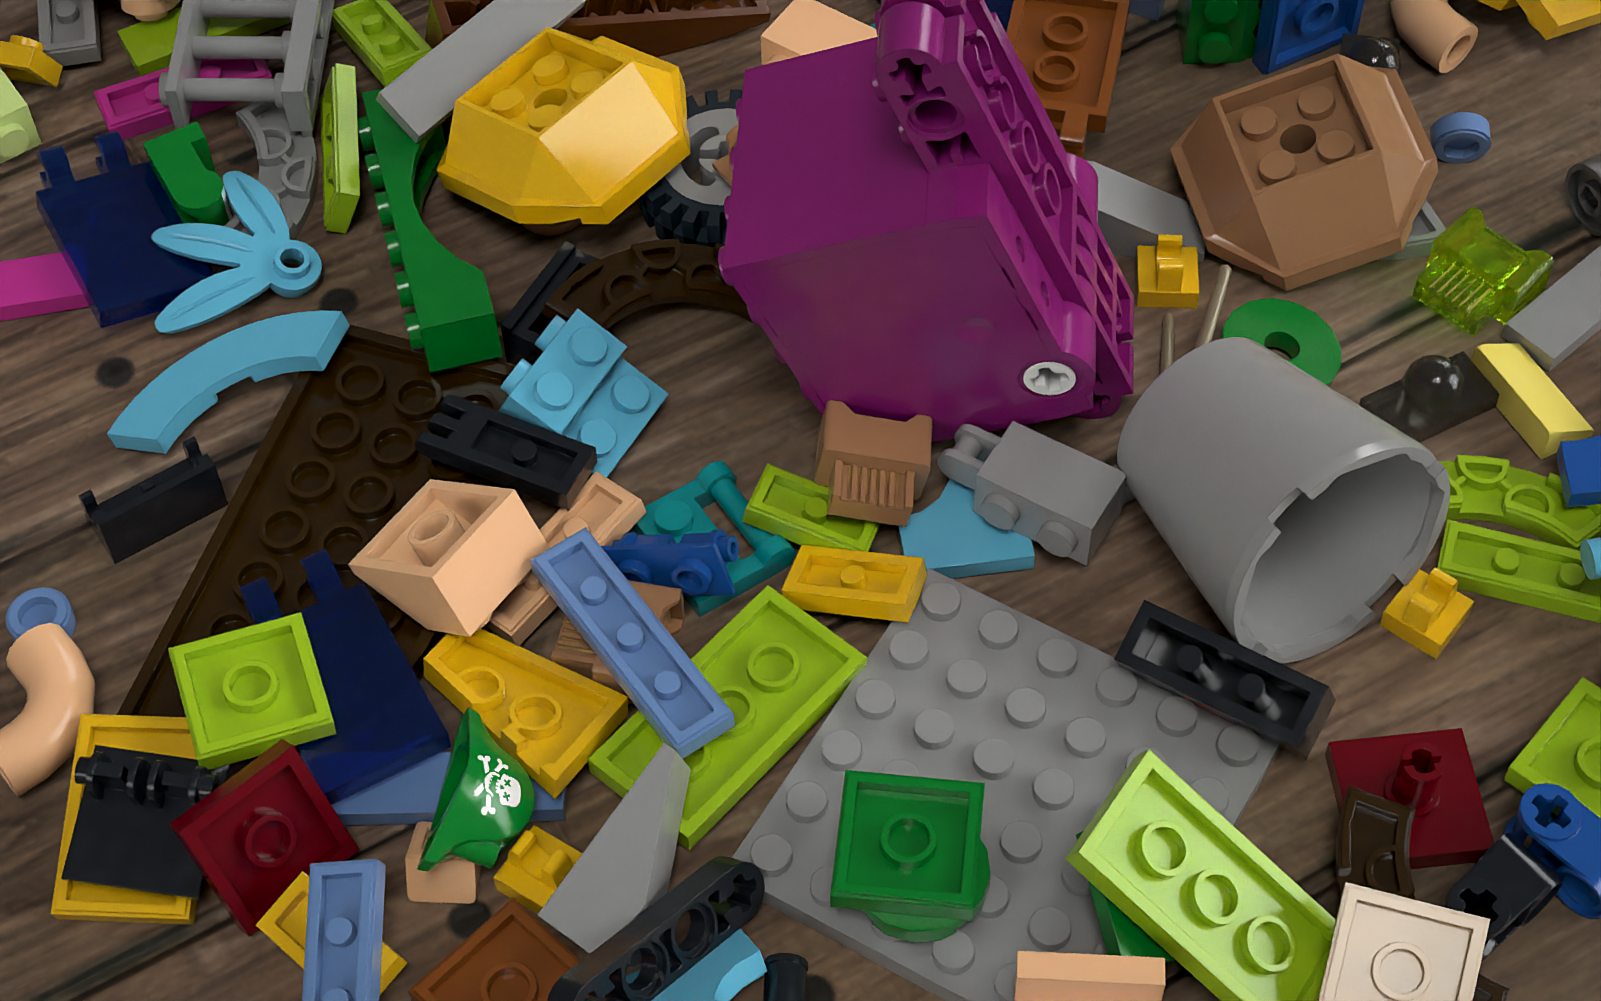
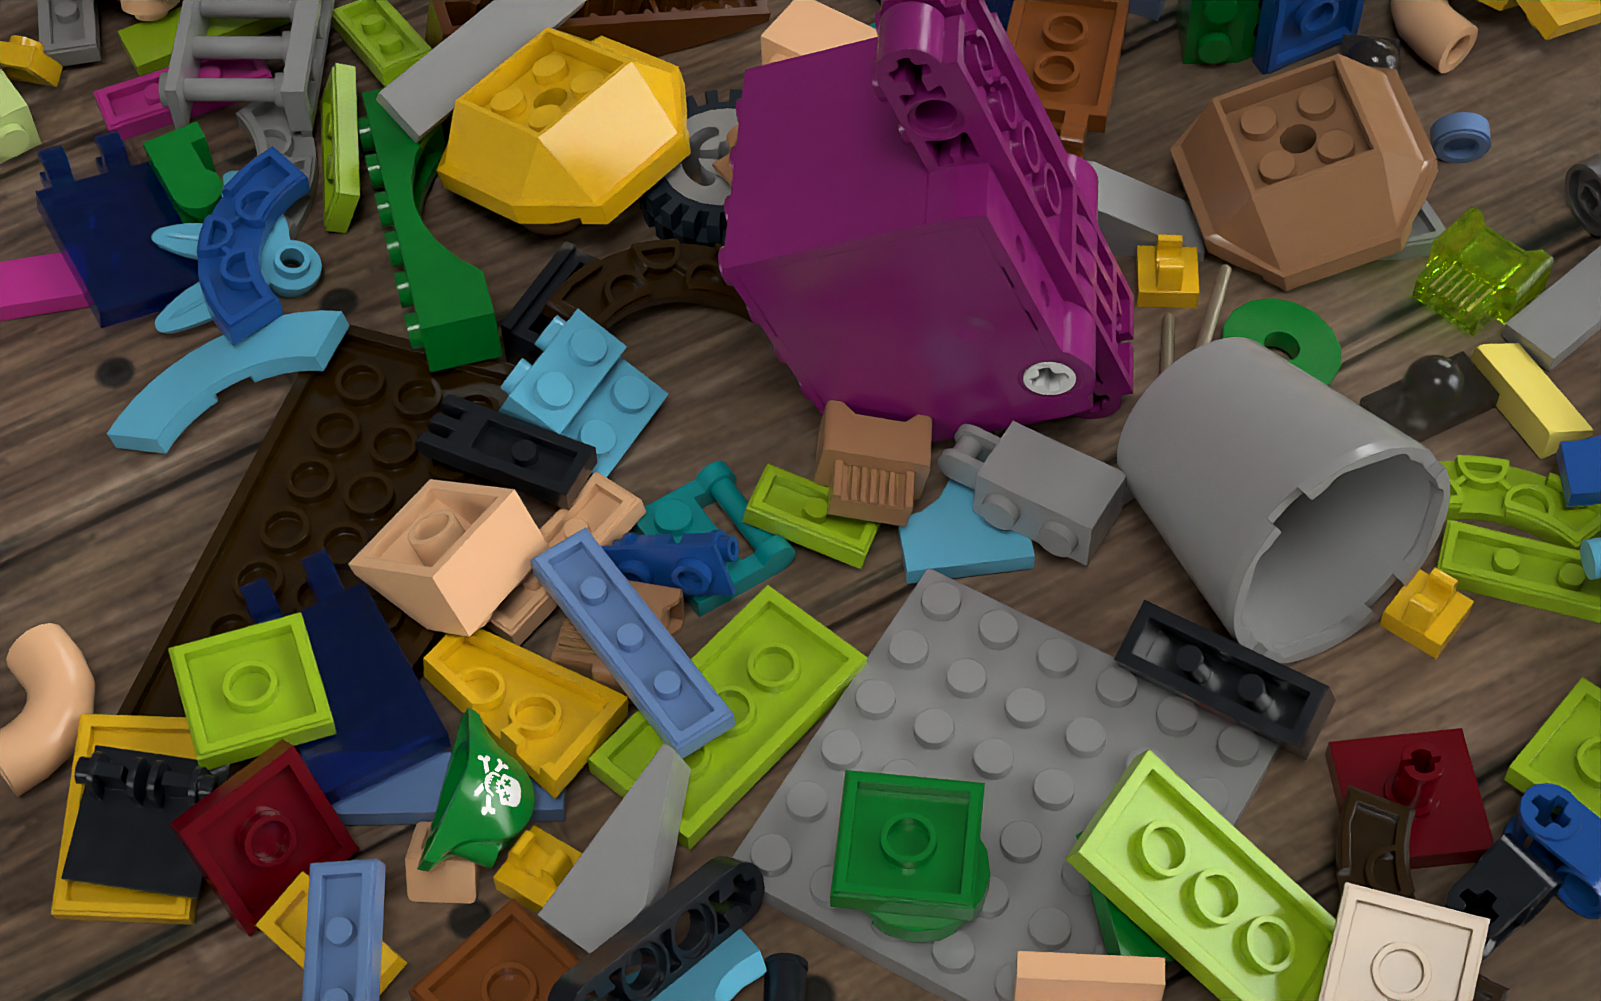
(37, 608): medium blue tile -> none
(156, 505): black hinge -> none
(234, 241): none -> blue tile
(855, 583): yellow plate -> none

